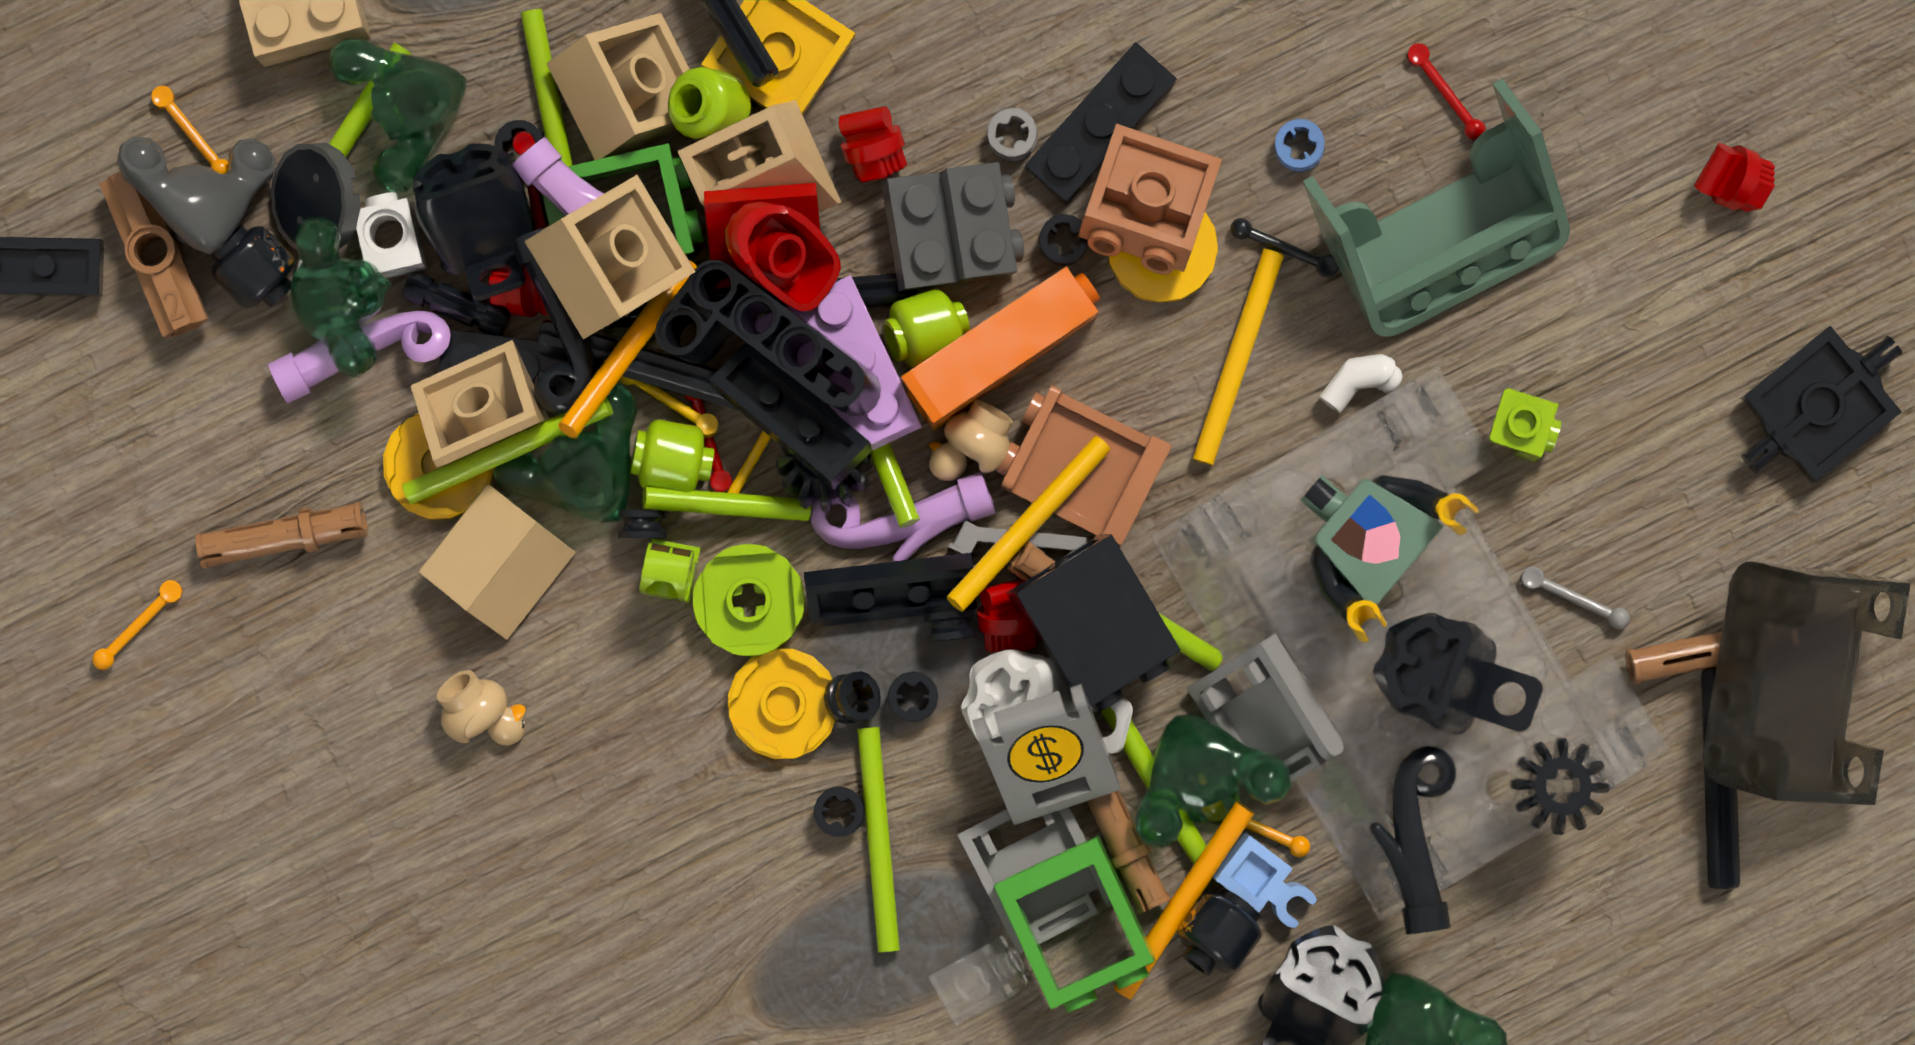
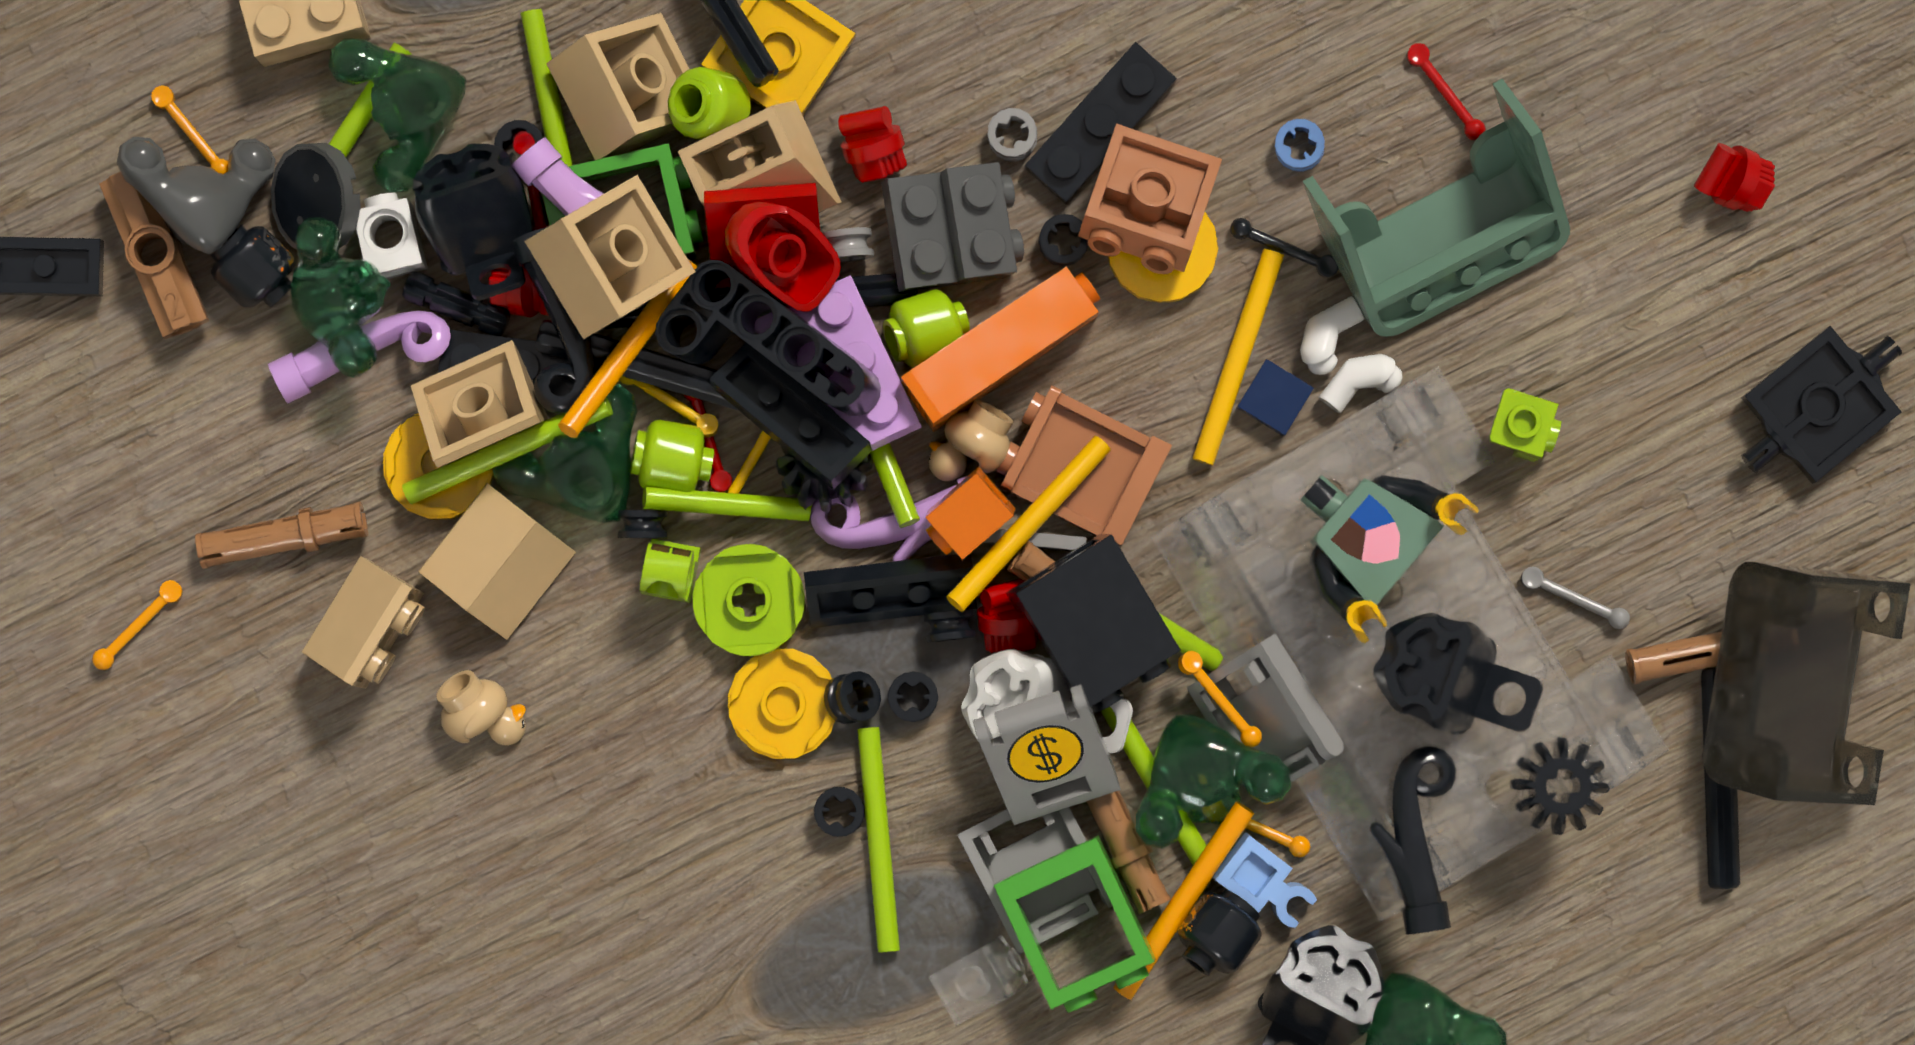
(364, 624): none -> tan slope
(851, 243): none -> light grey bush
(968, 515): none -> orange brick
(1192, 663): none -> light orange hinge
(1275, 397): none -> dark blue tile
(1322, 335): none -> white arm

